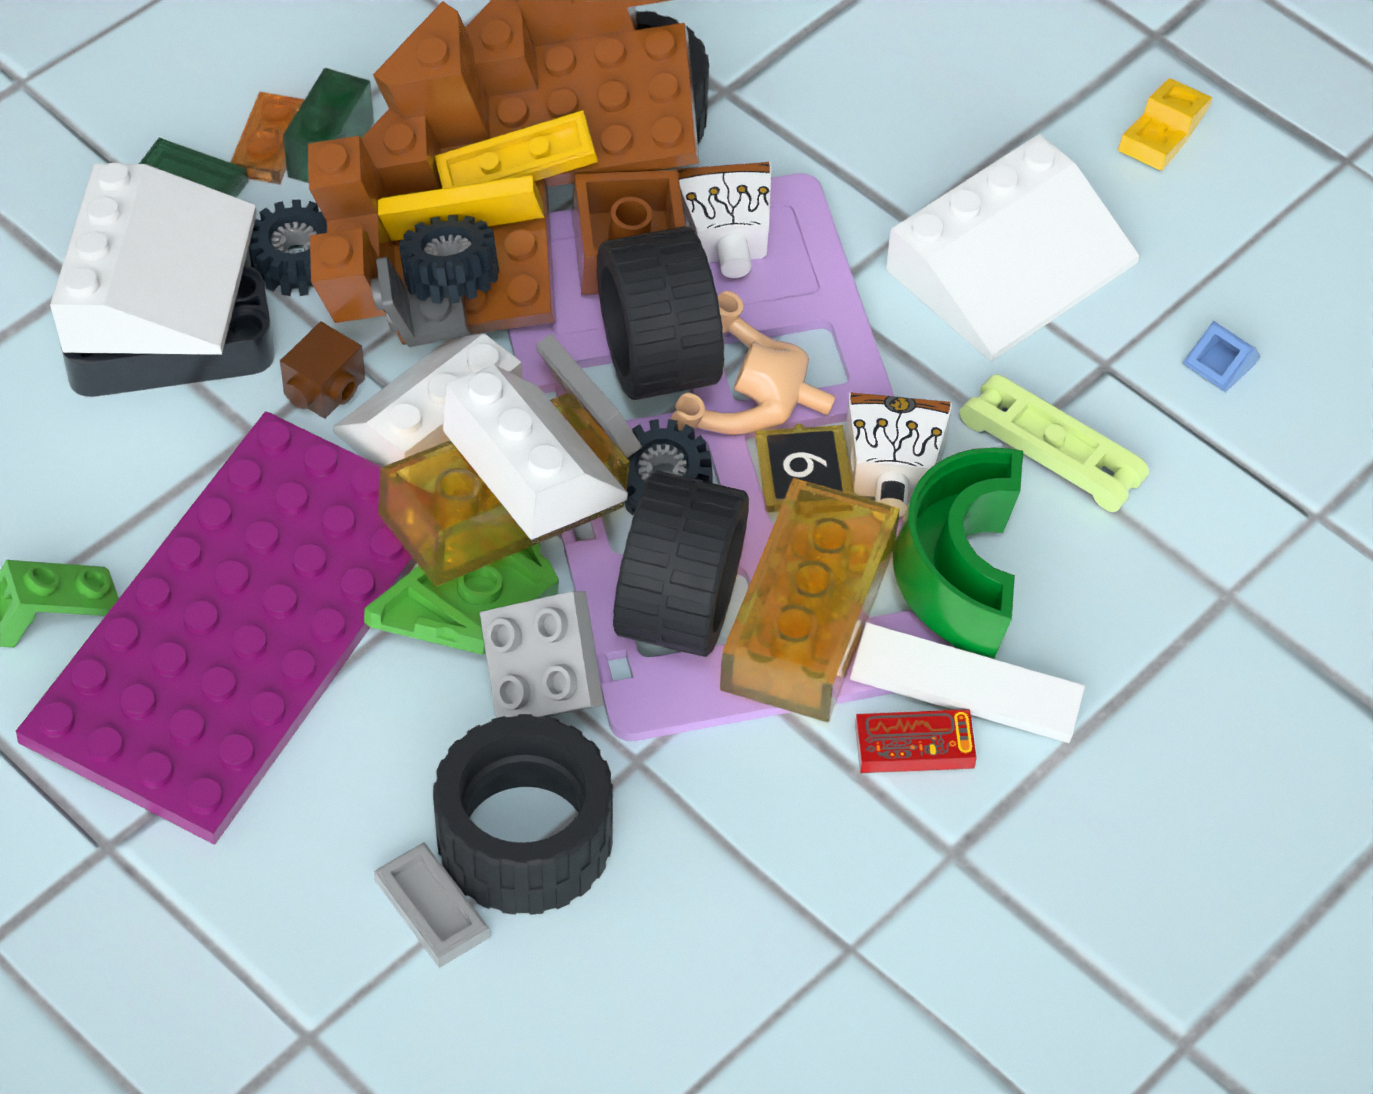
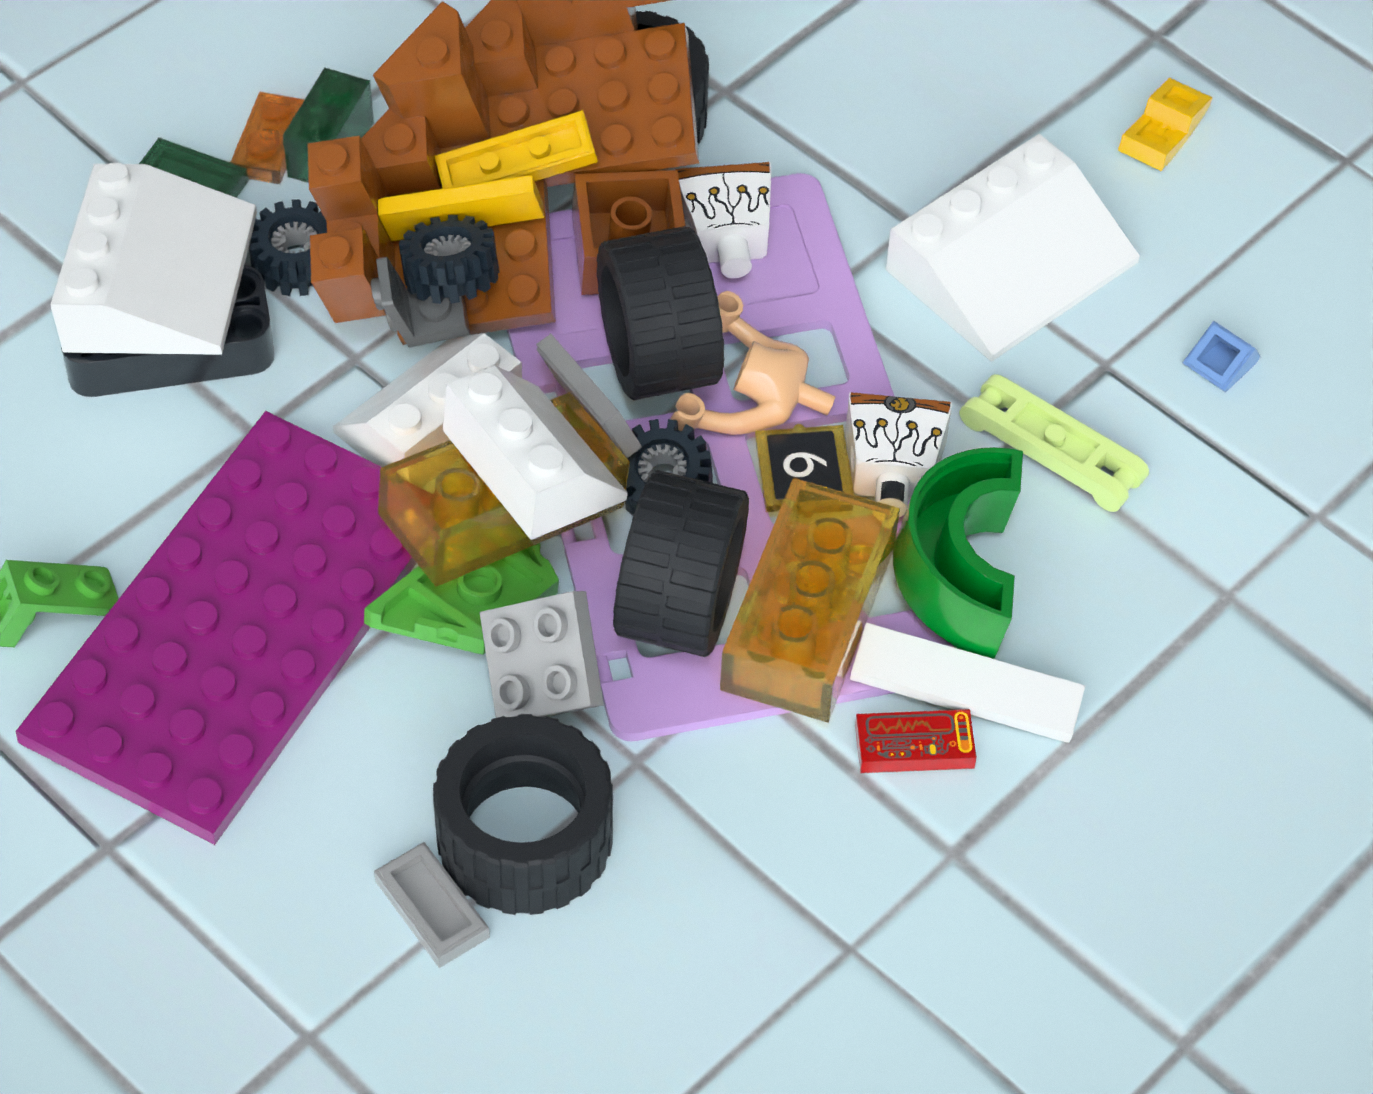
(322, 370): reddish brown brick -> none

